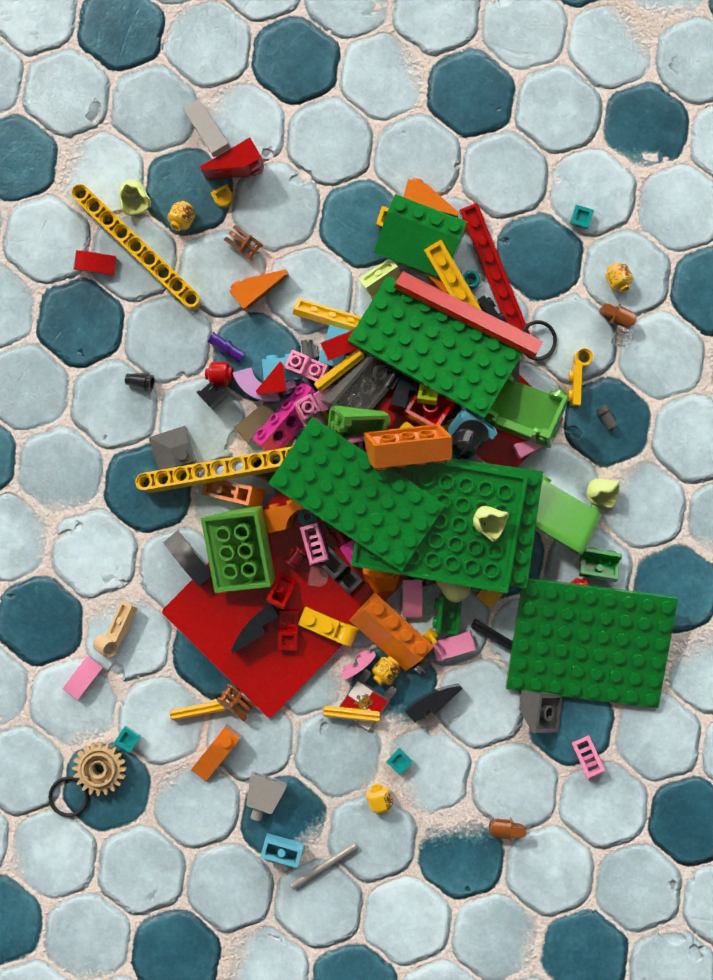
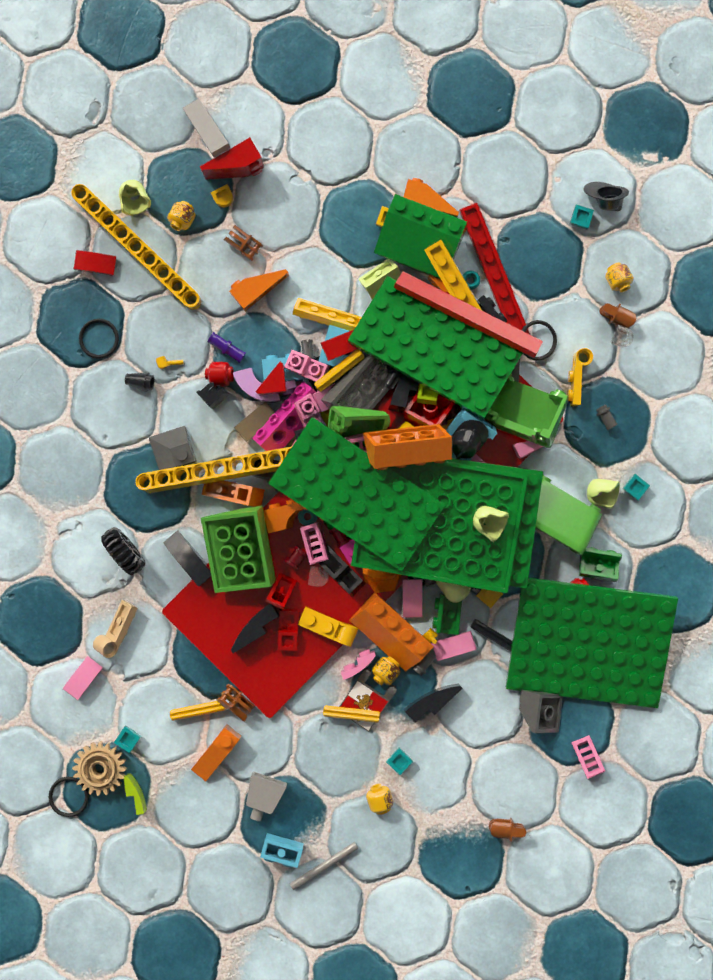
(97, 321): none -> black tyre
(123, 551): none -> black gear
(133, 789): none -> lime slope
(163, 363): none -> yellow hand
(608, 196): none -> black piece
(636, 487): none -> teal plate

